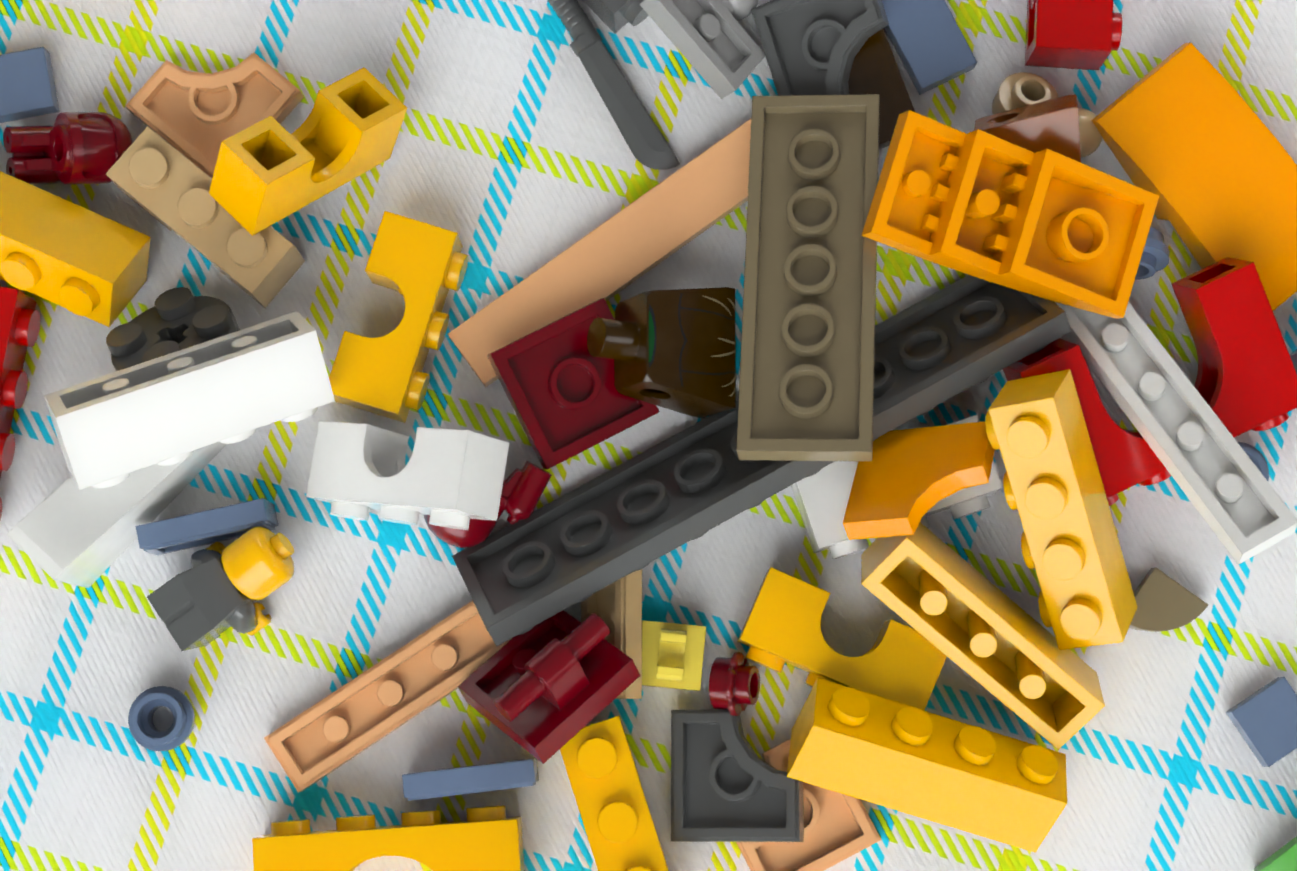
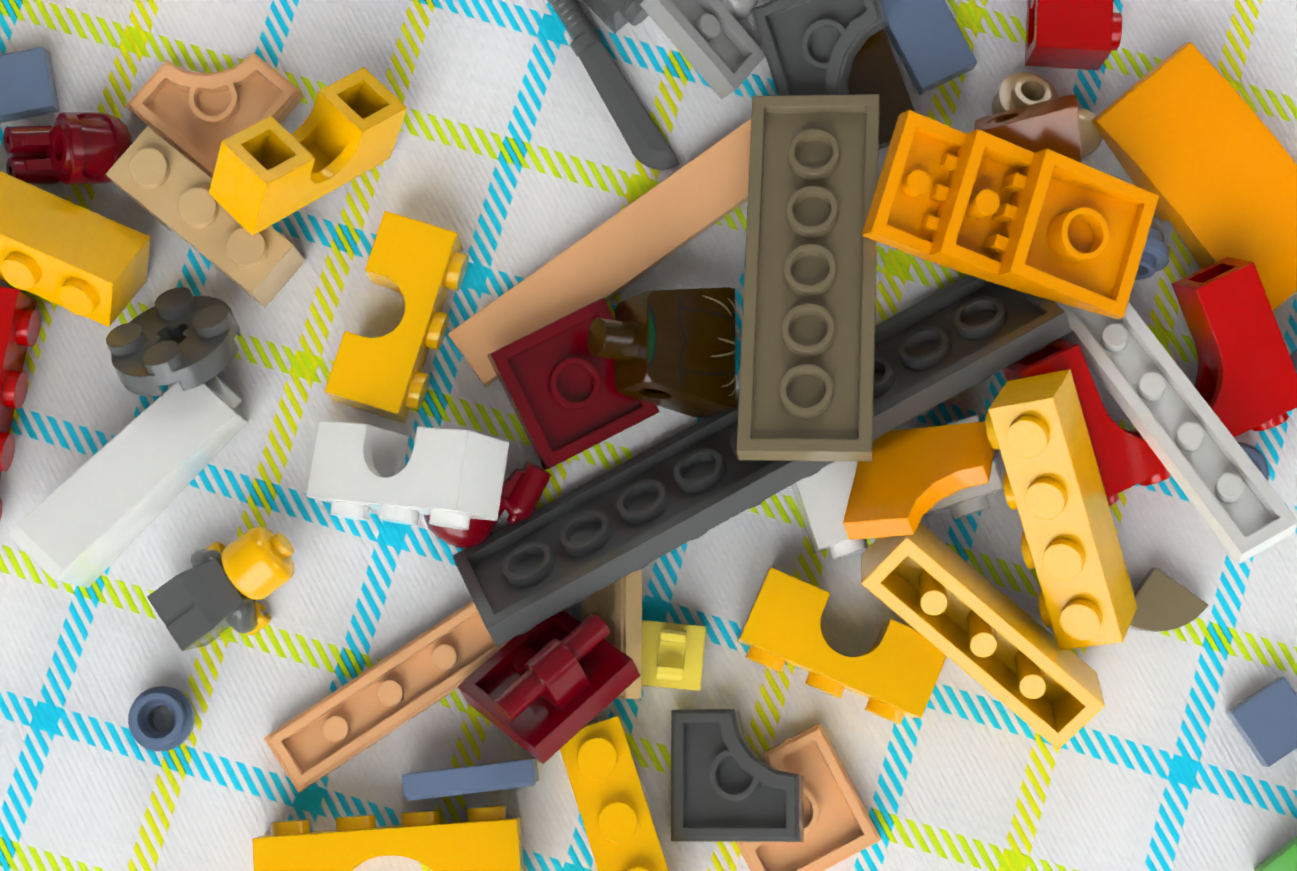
(190, 400): white brick -> none
(206, 527): sand blue tile -> none
(733, 684): dark red plate -> none
(927, 765): yellow brick -> none

